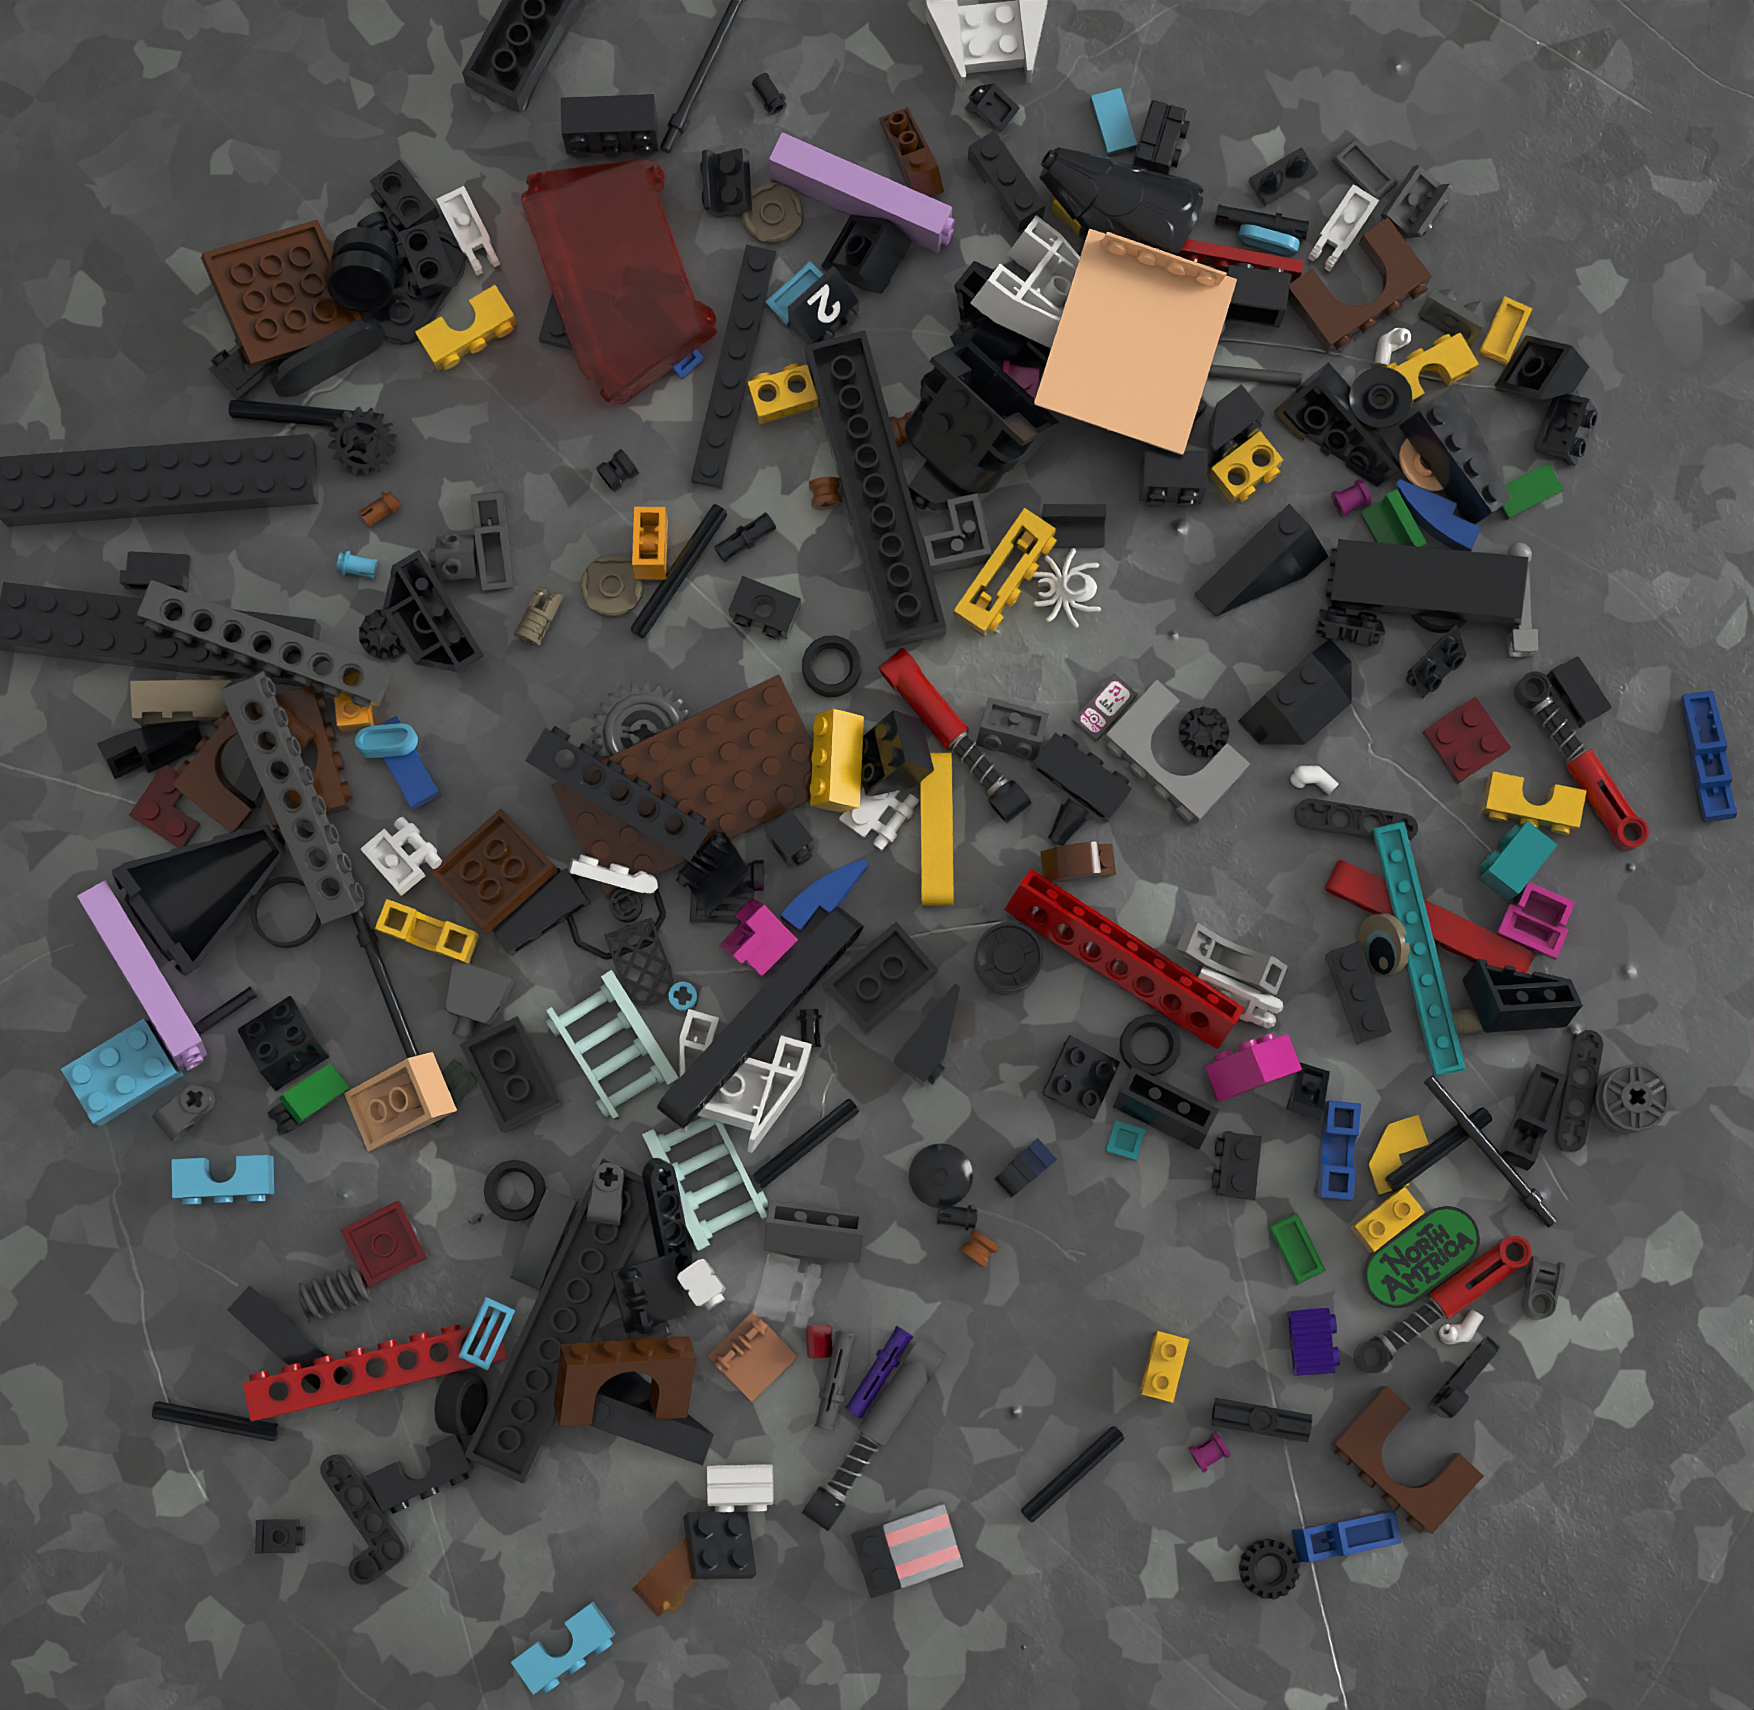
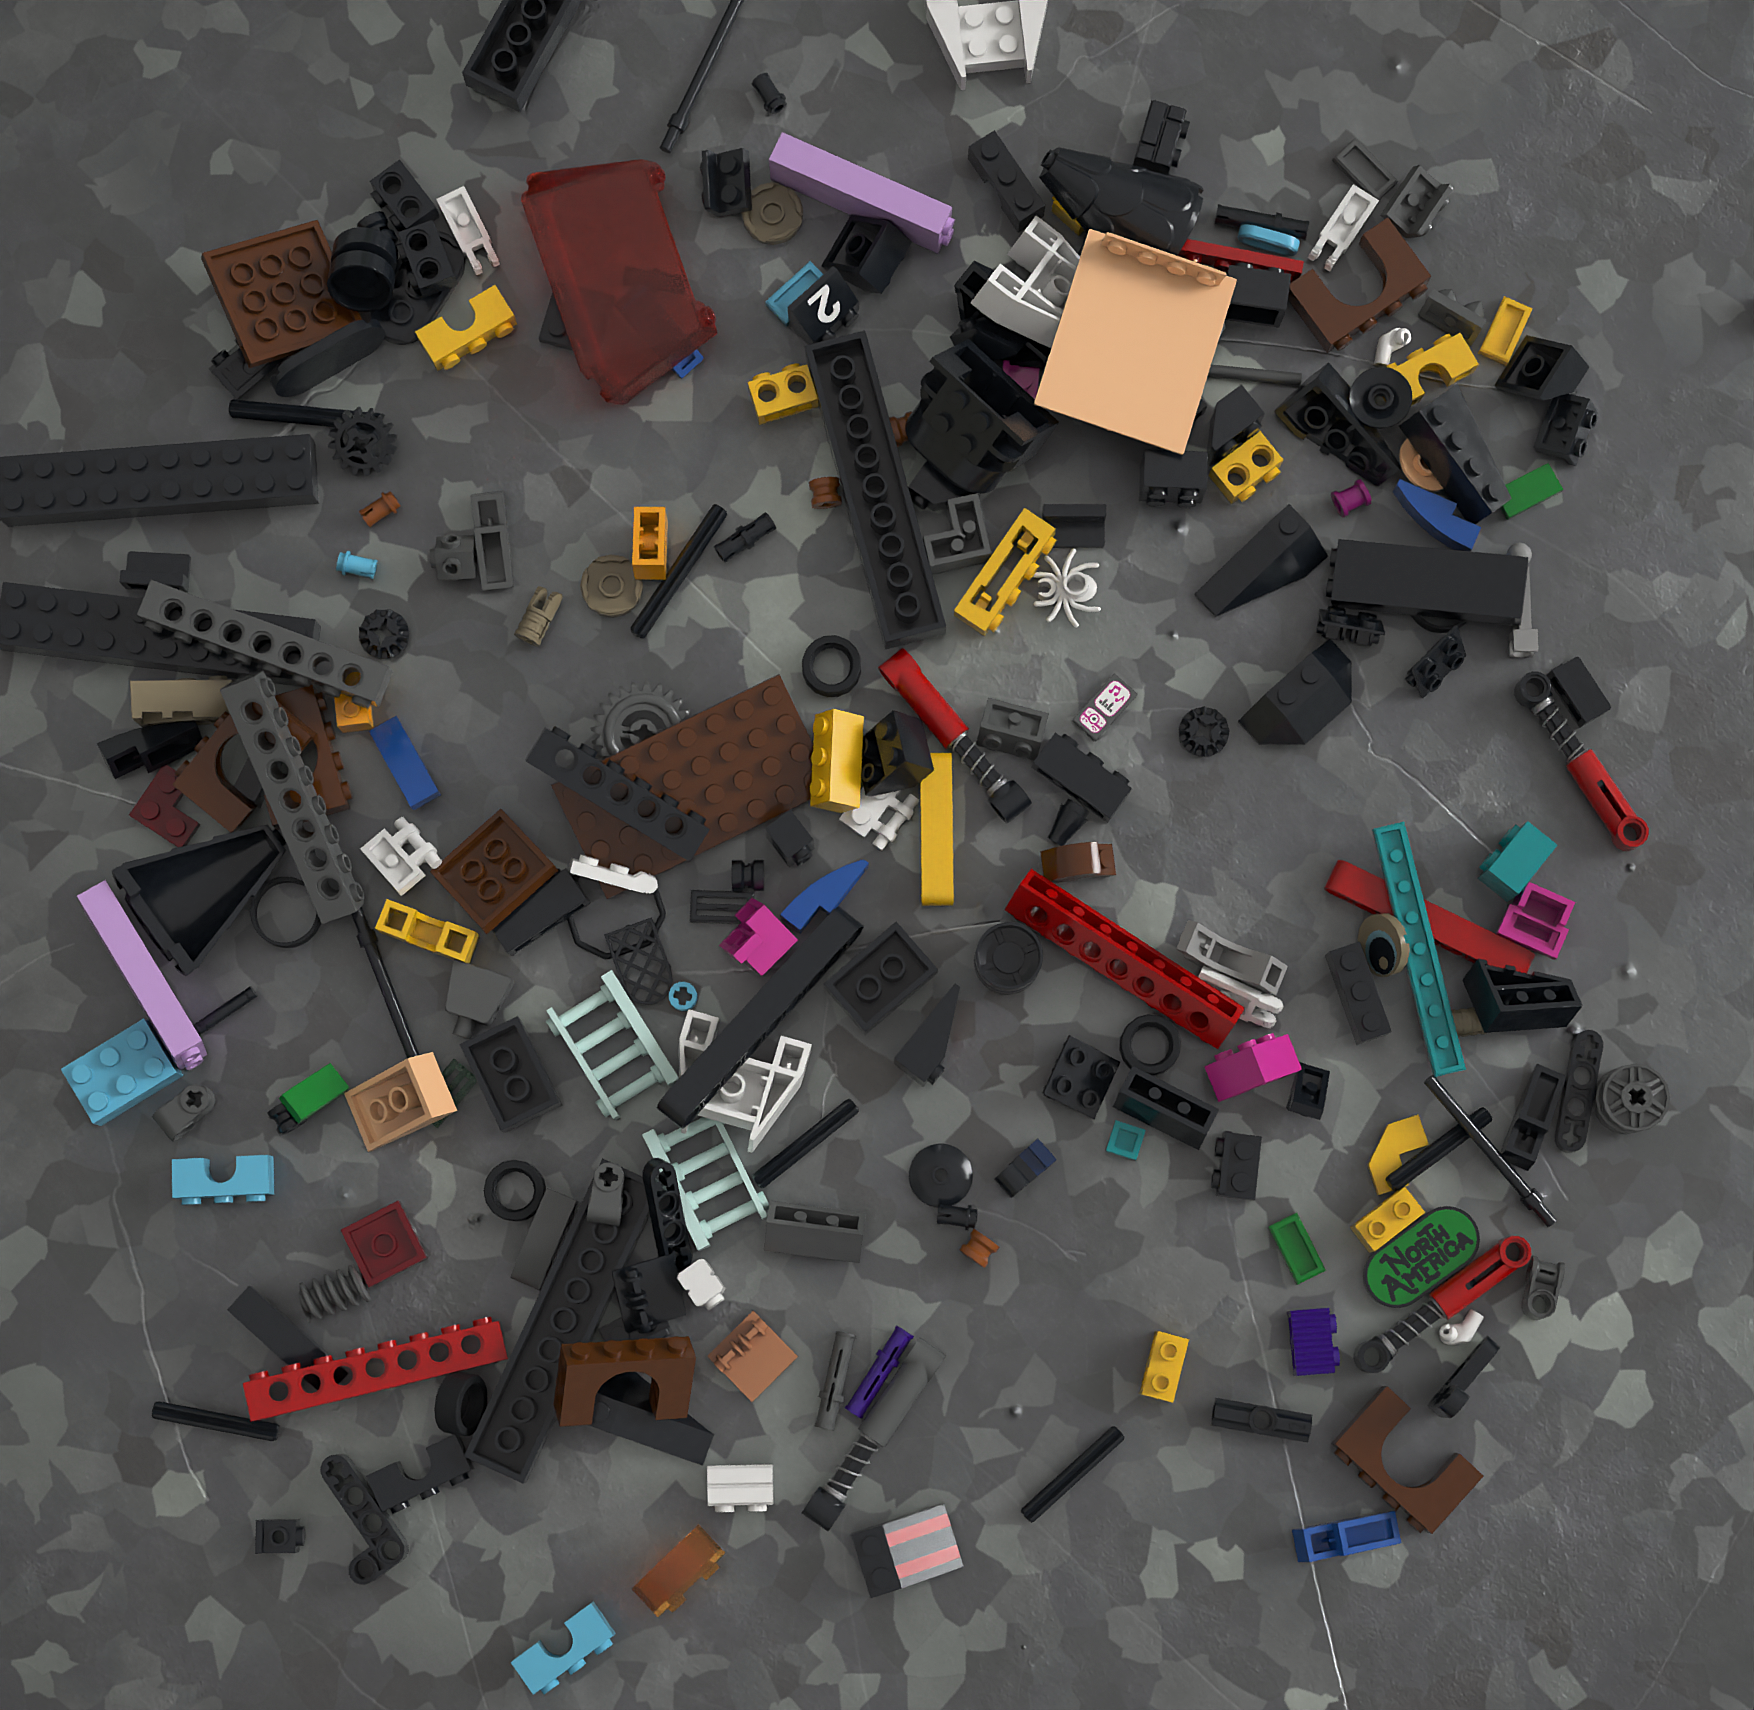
(282, 1043): black bracket -> none
(386, 740): medium azure tile -> none
(427, 618): black wedge -> none
(475, 1358): medium azure tile -> none
(609, 125): black brick -> none
(617, 470): black wheel -> none
(625, 911): black wheel -> none
(715, 872): black hinge -> none
(719, 1545): black plate -> none
(733, 367): black plate -> none
(751, 595): black brick -> none
(777, 1286): clear plate -> none
(810, 1026): black pin -> none
(819, 1341): dark red slope -> none
(912, 153): reddish brown slope -> none
(992, 105): black bracket -> none
(1113, 121): medium azure tile -> none
(1191, 793): light grey arch -> none
(1209, 1451): magenta bush -> none
(1283, 176): black tile -> none
(1288, 1575): black tyre -> none
(1315, 775): white arm -> none
(1338, 1140): blue arch -> none
(1356, 817): black beam -> none
(1392, 522): green panel -> none
(1466, 740): dark red plate -> none
(1505, 801): yellow arch -> none
(1708, 756): blue slope -> none

